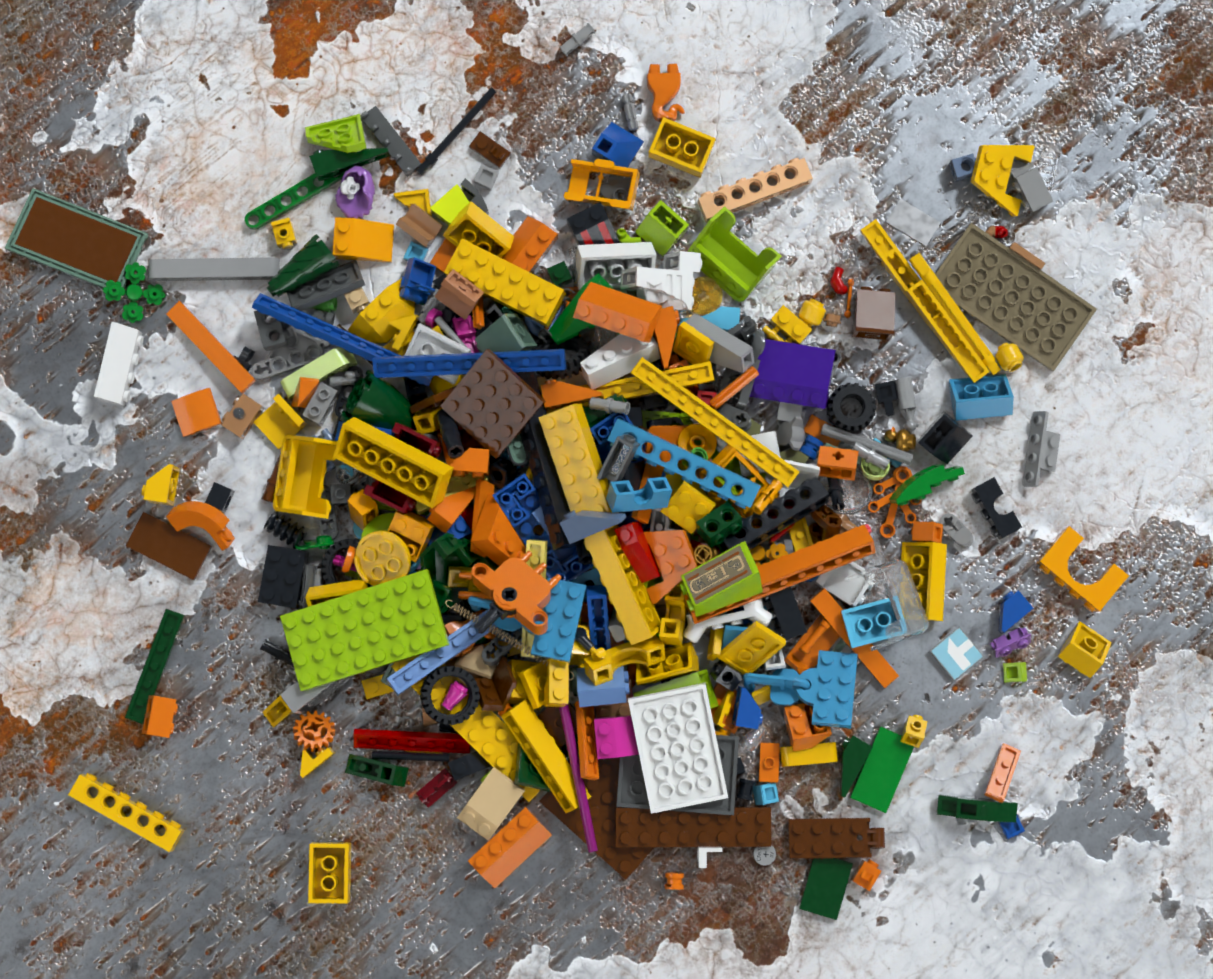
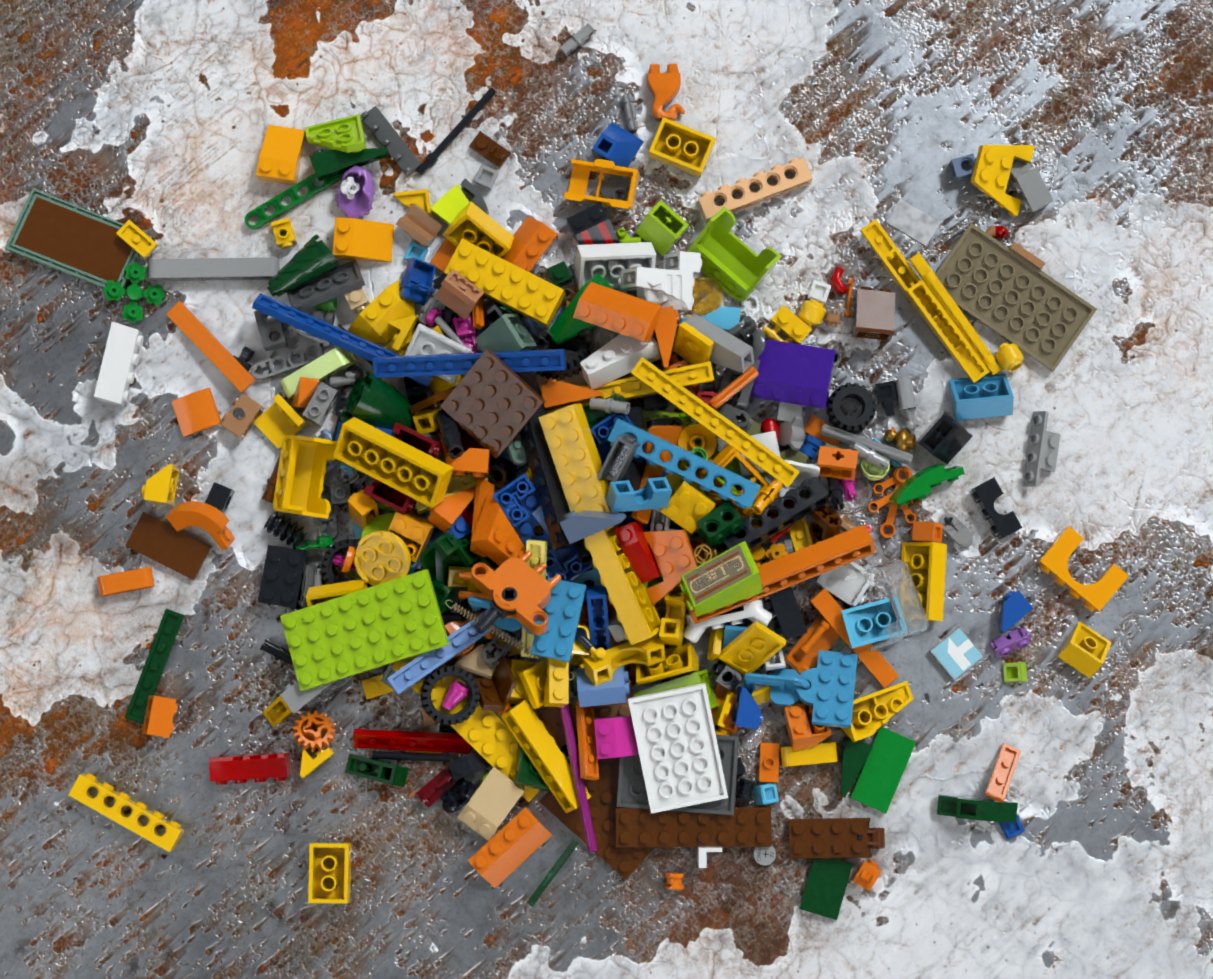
(125, 581): none -> orange beam
(137, 239): none -> yellow plate
(249, 767): none -> red wedge
(281, 155): none -> light orange slope
(457, 796): none -> black dish
(552, 873): none -> clear green bar
(770, 425): none -> red cone
(819, 291): none -> white tile
(849, 489): none -> dark pink pin
(876, 709): none -> yellow wedge
(914, 731): yellow brick -> none

